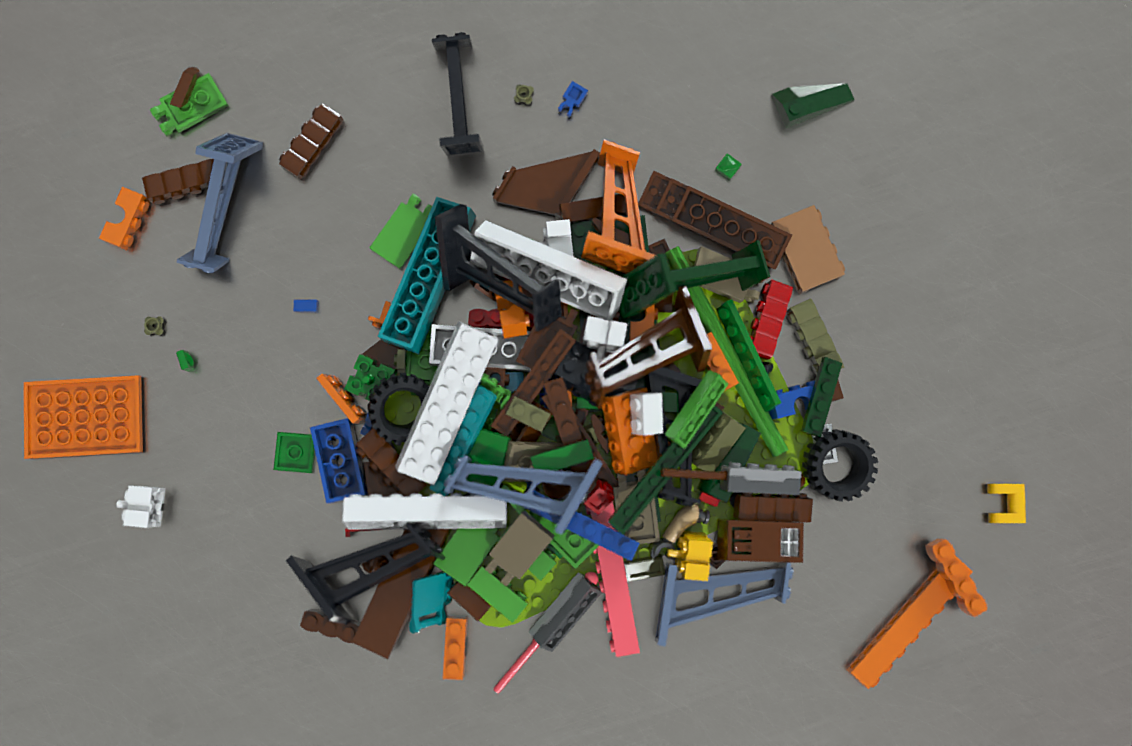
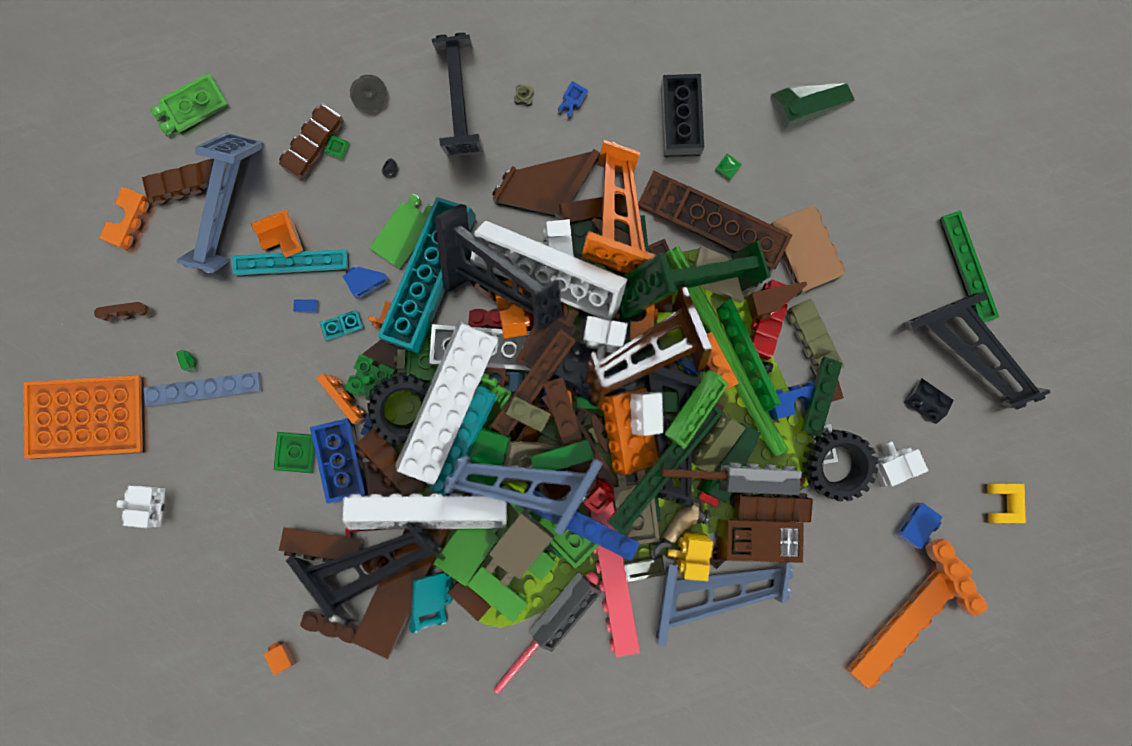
(121, 310): none -> reddish brown plate
(149, 321): olive plate -> none
(185, 87): reddish brown piece -> none
(202, 389): none -> sand blue plate
(278, 230): none -> orange panel
(279, 657): none -> orange brick
(298, 262): none -> teal plate
(317, 544): none -> reddish brown brick
(336, 147): none -> green tile
(341, 325): none -> teal slope
(363, 280): none -> blue slope
(368, 84): none -> clear smoke plate
(389, 167): none -> black piece
(455, 647): orange arch -> none
(682, 114): none -> black brick
(688, 366): none -> blue plate
(768, 301): none -> reddish brown slope
(899, 465): none -> white brick
(920, 525): none -> blue brick
(929, 401): none -> black bracket
(962, 308): none -> black piece
(969, 264): none -> green plate

